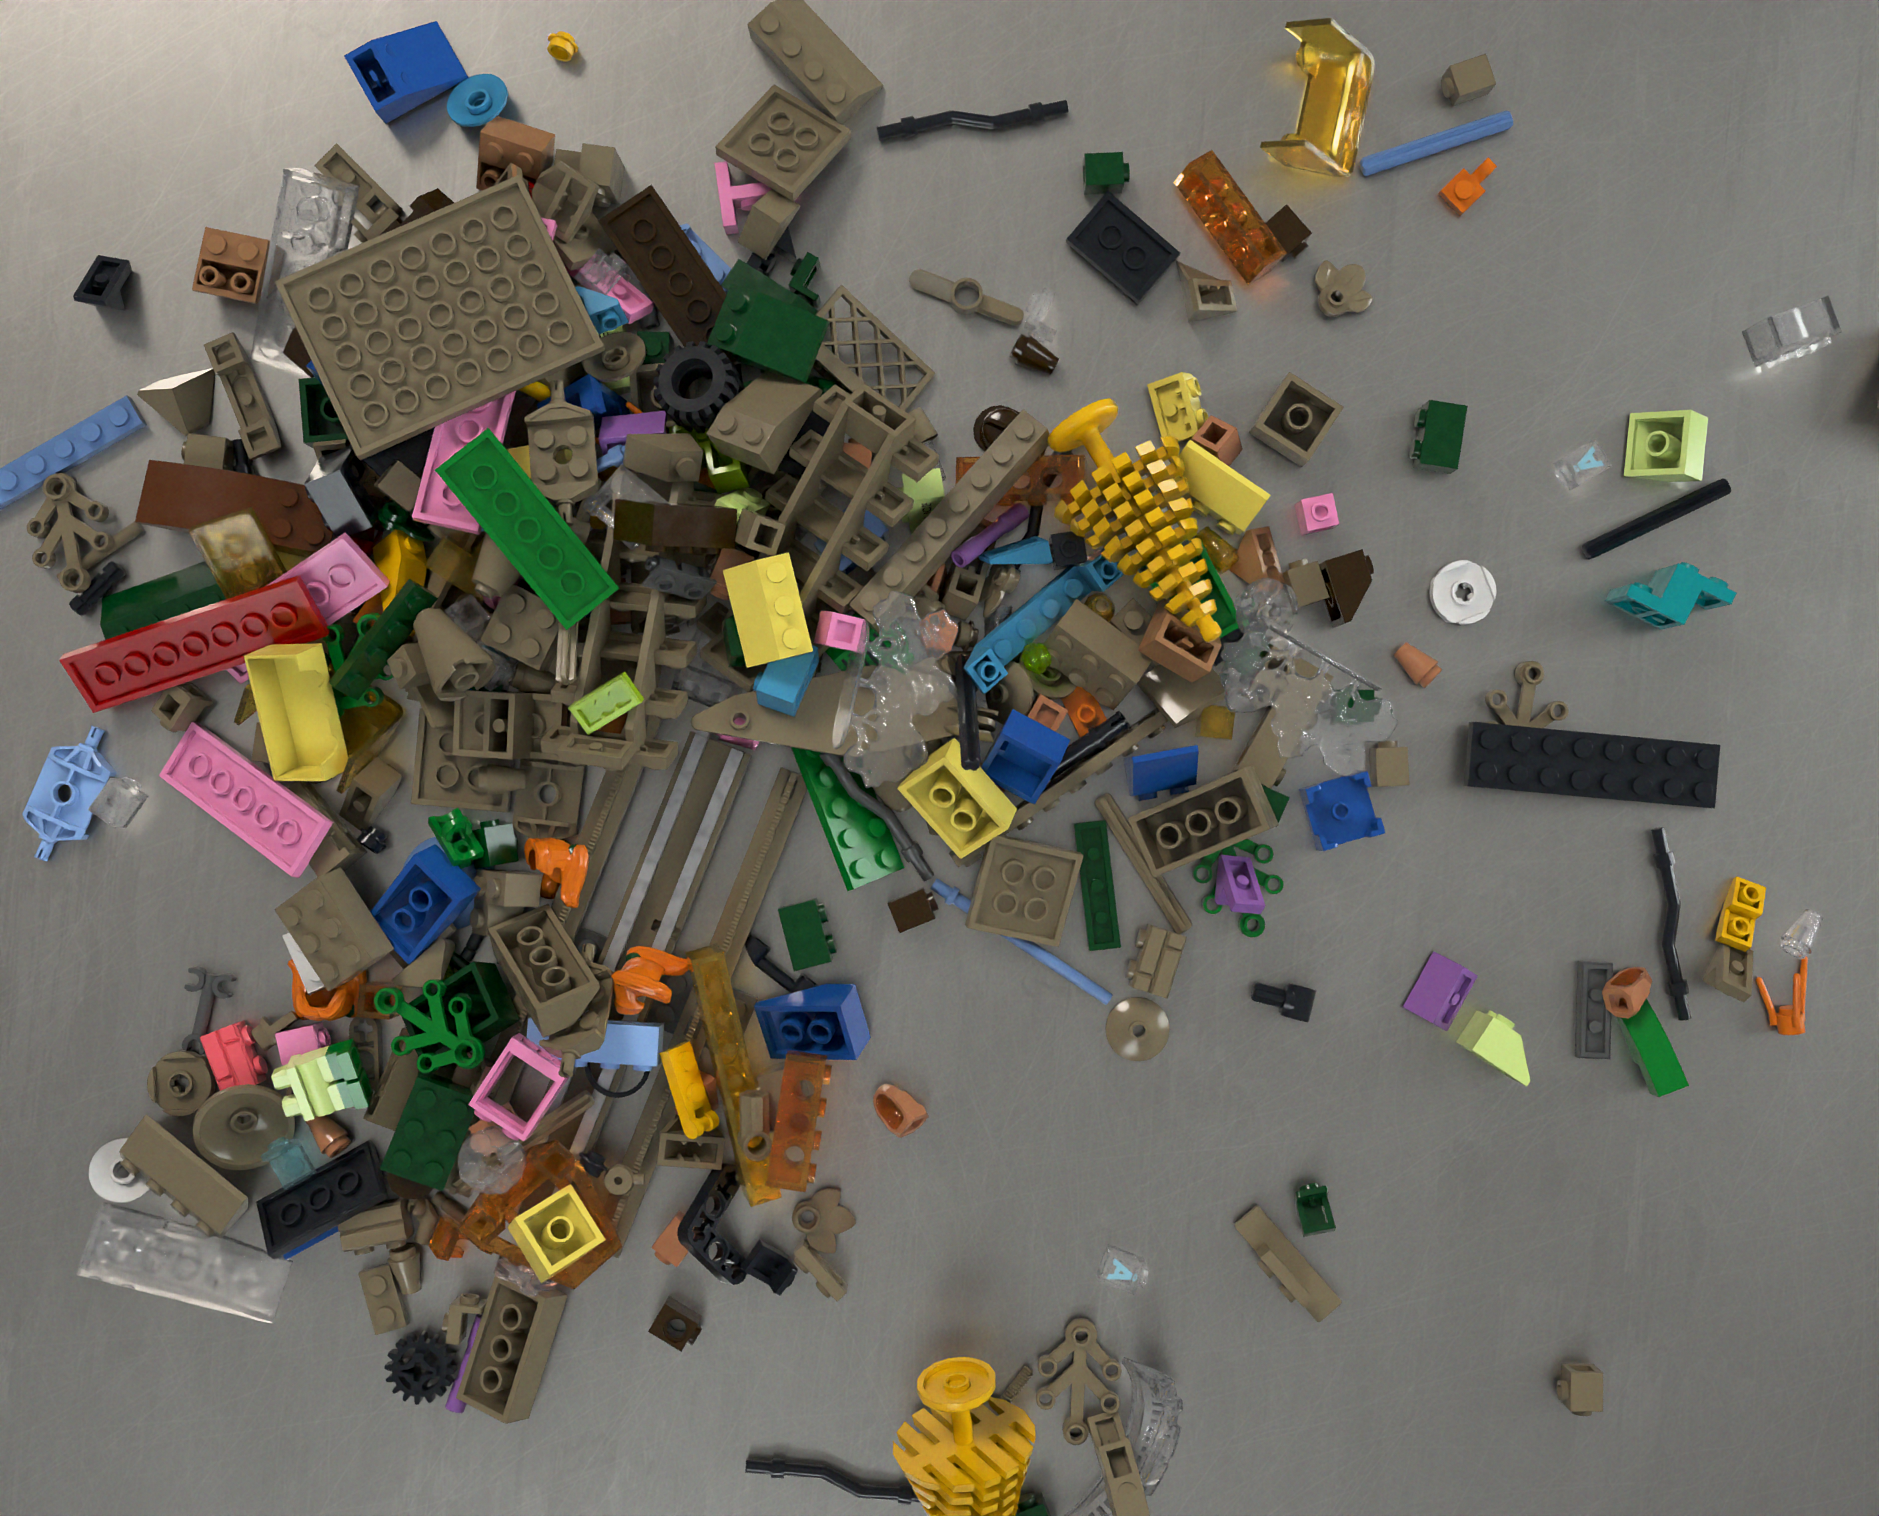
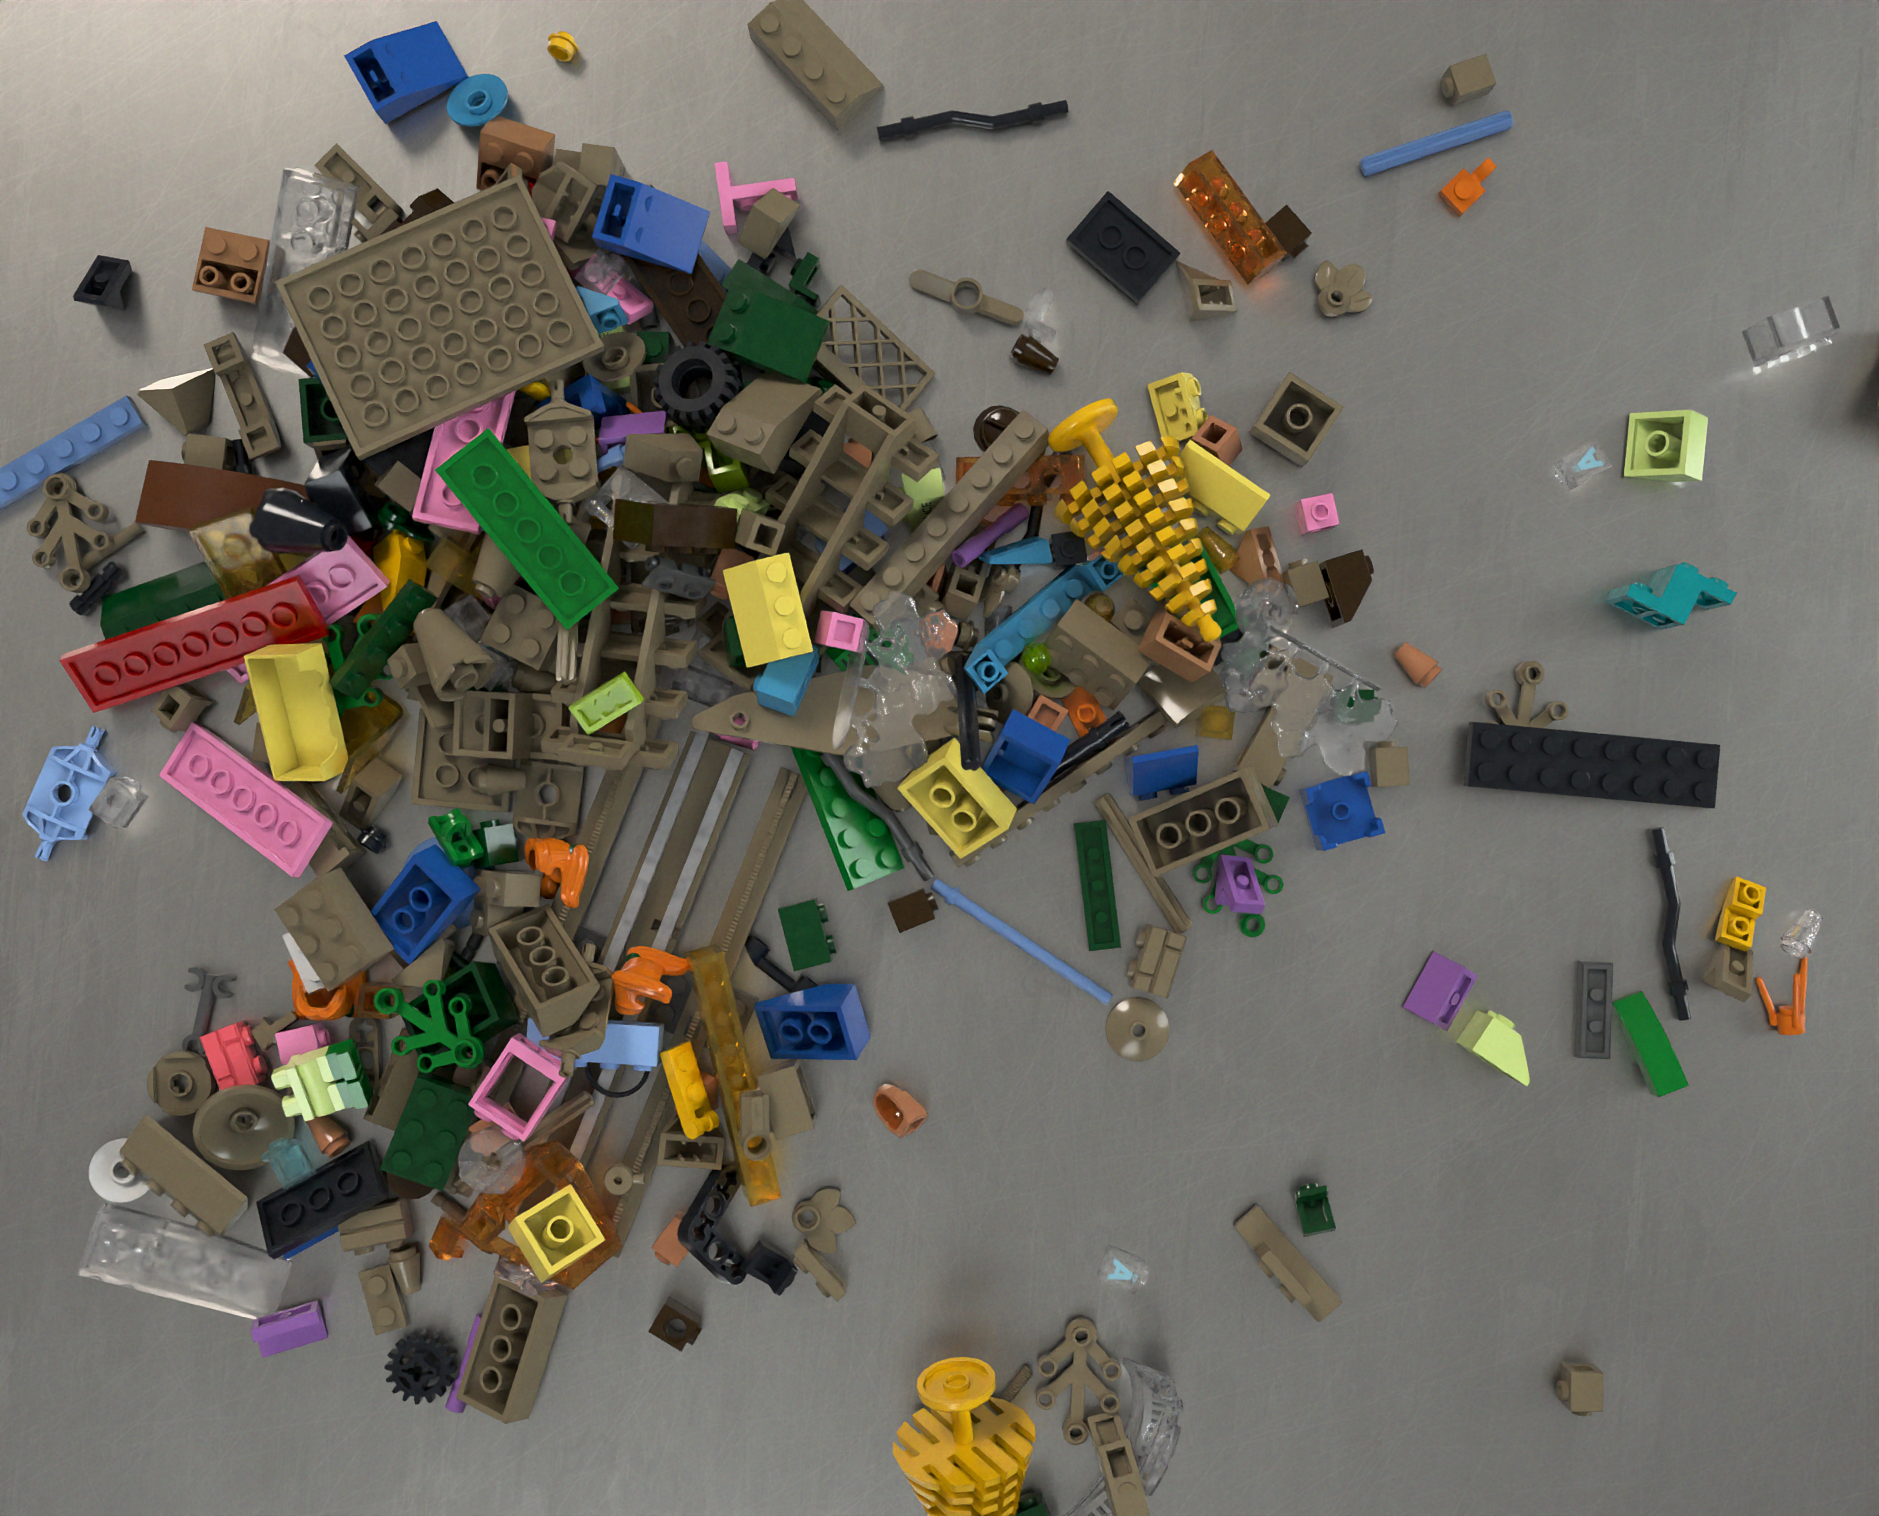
(289, 1329): none -> medium lavender panel
(294, 524): none -> black cone
(427, 1218): dark tan arm -> none
(456, 1320): dark tan bracket -> none
(593, 1163): black plate -> none
(649, 225): none -> blue slope
(779, 1468): black bar -> none
(782, 1171): clear orange brick -> none
(783, 142): dark tan plate -> none
(1024, 890): dark tan plate -> none
(1104, 173): dark green brick -> none
(1292, 1000): black axle -> none
(1333, 103): clear yellow windscreen -> none
(1438, 436): dark green brick -> none
(1478, 601): white plate -> none
(1627, 992): nougat rock -> none
(1656, 518): black axle -> none

